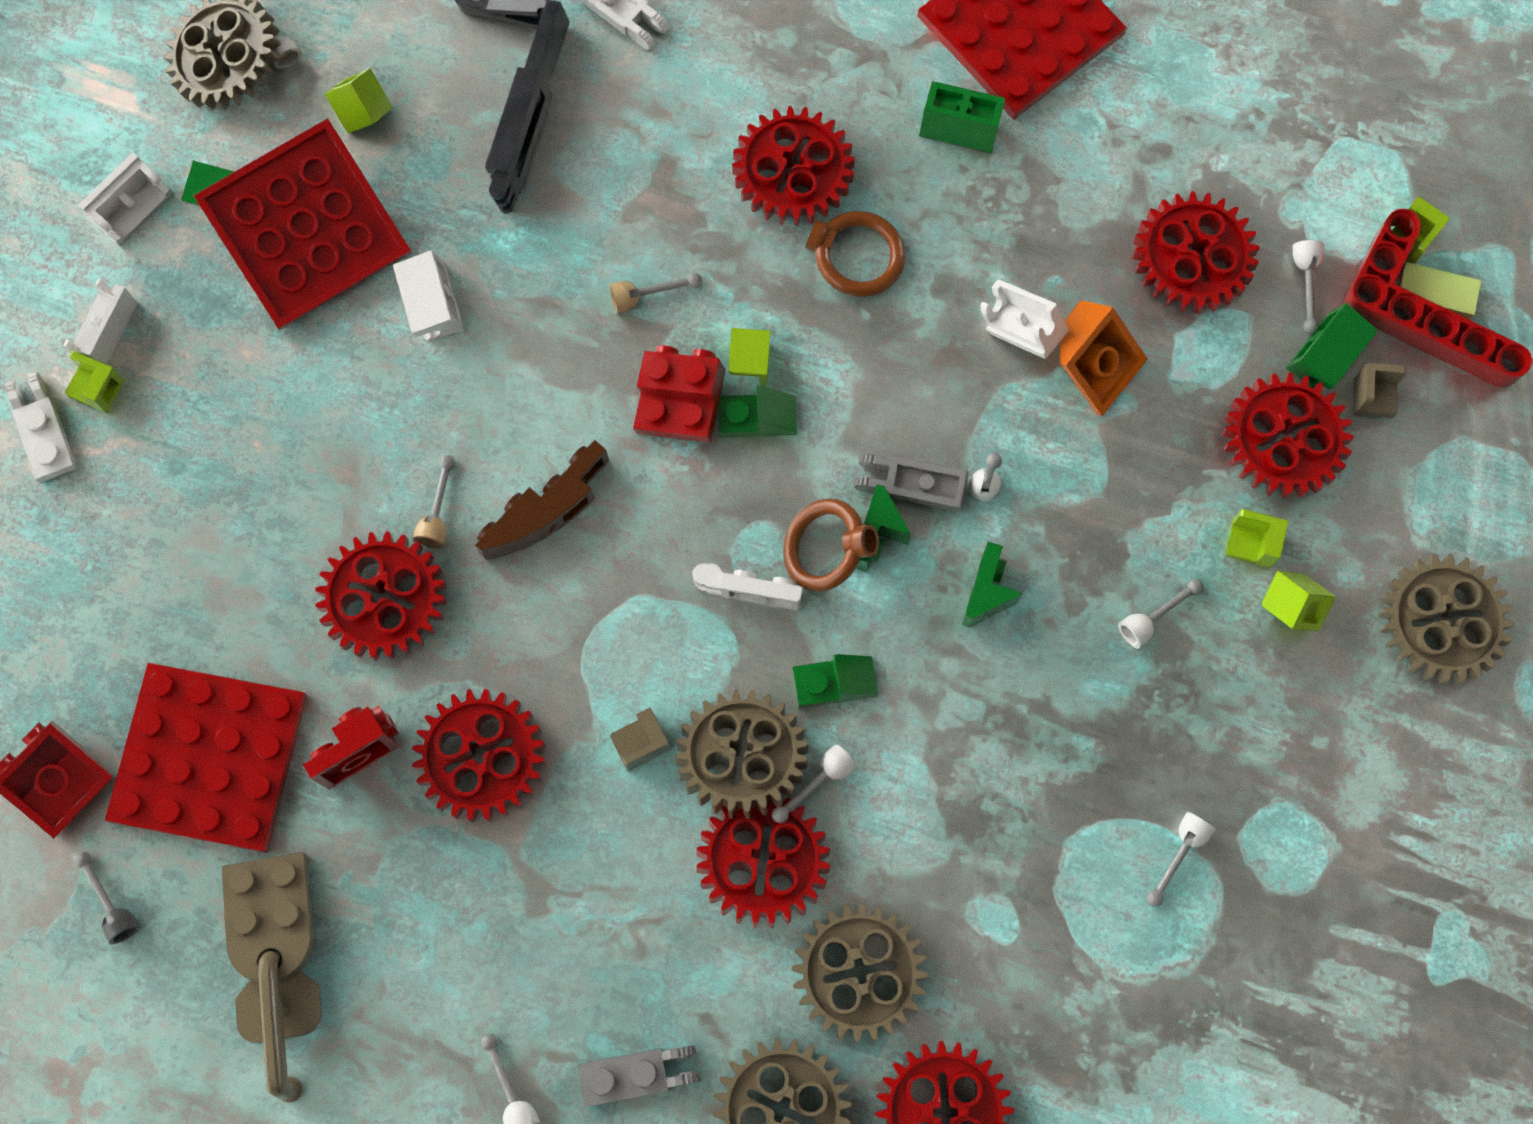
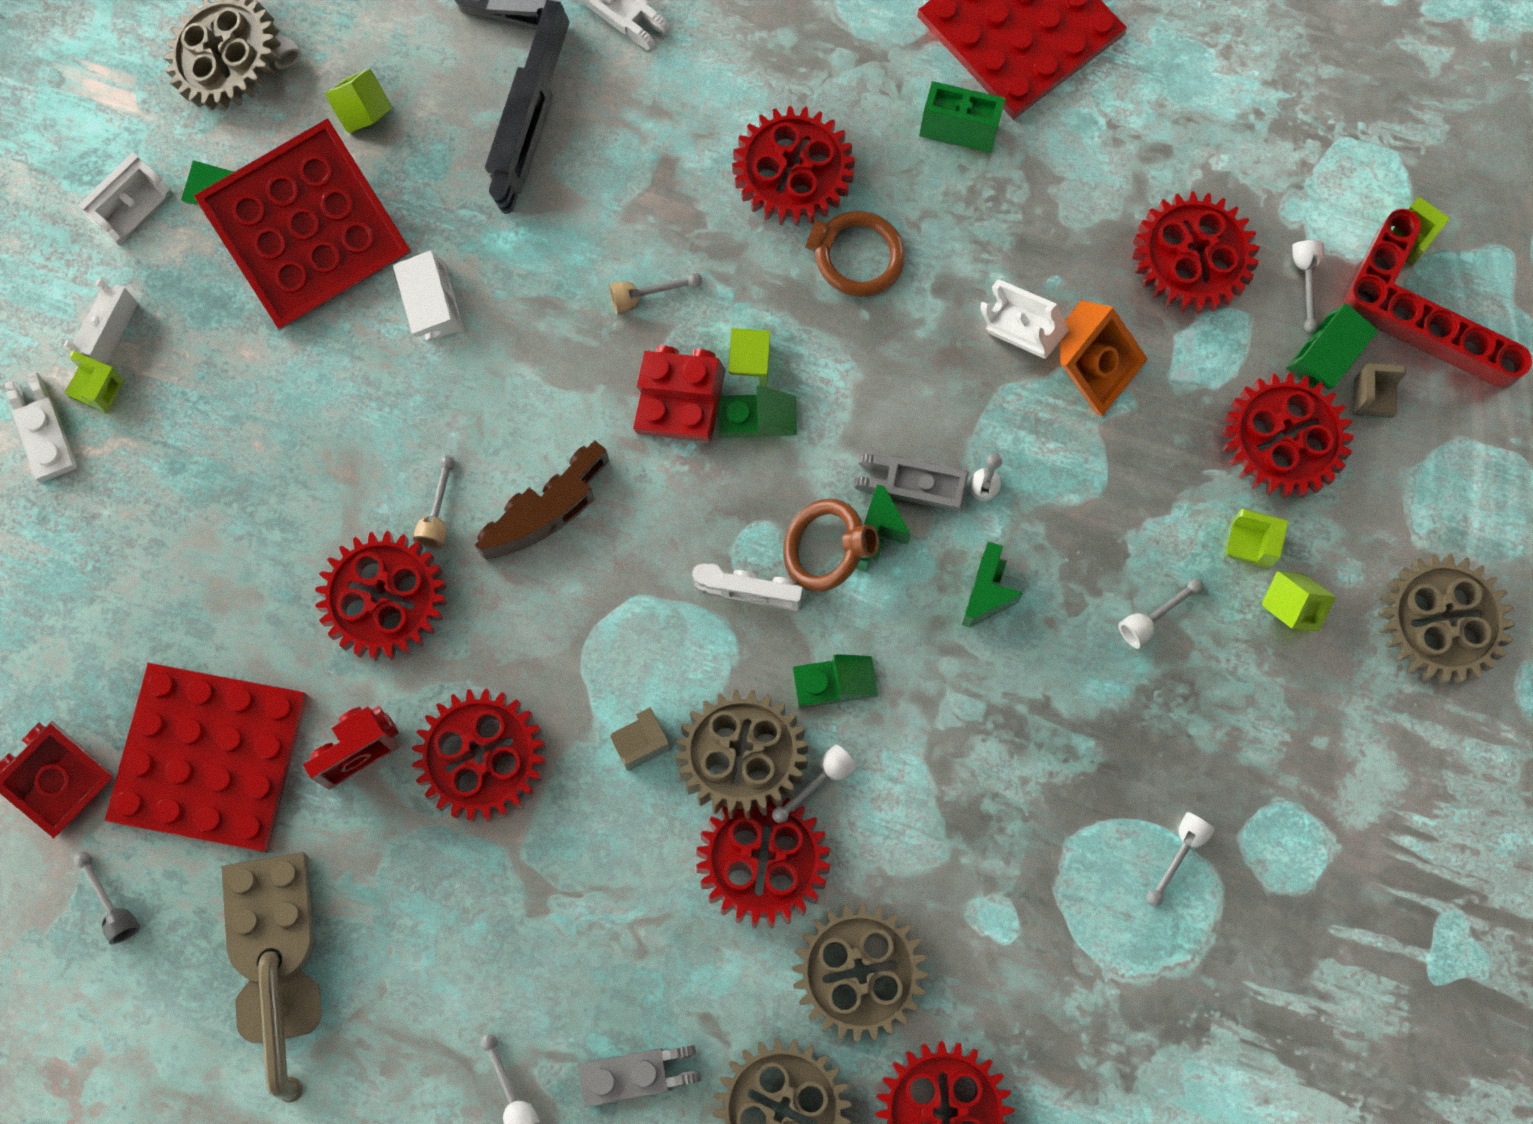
(1442, 287): yellowish green tile -> none

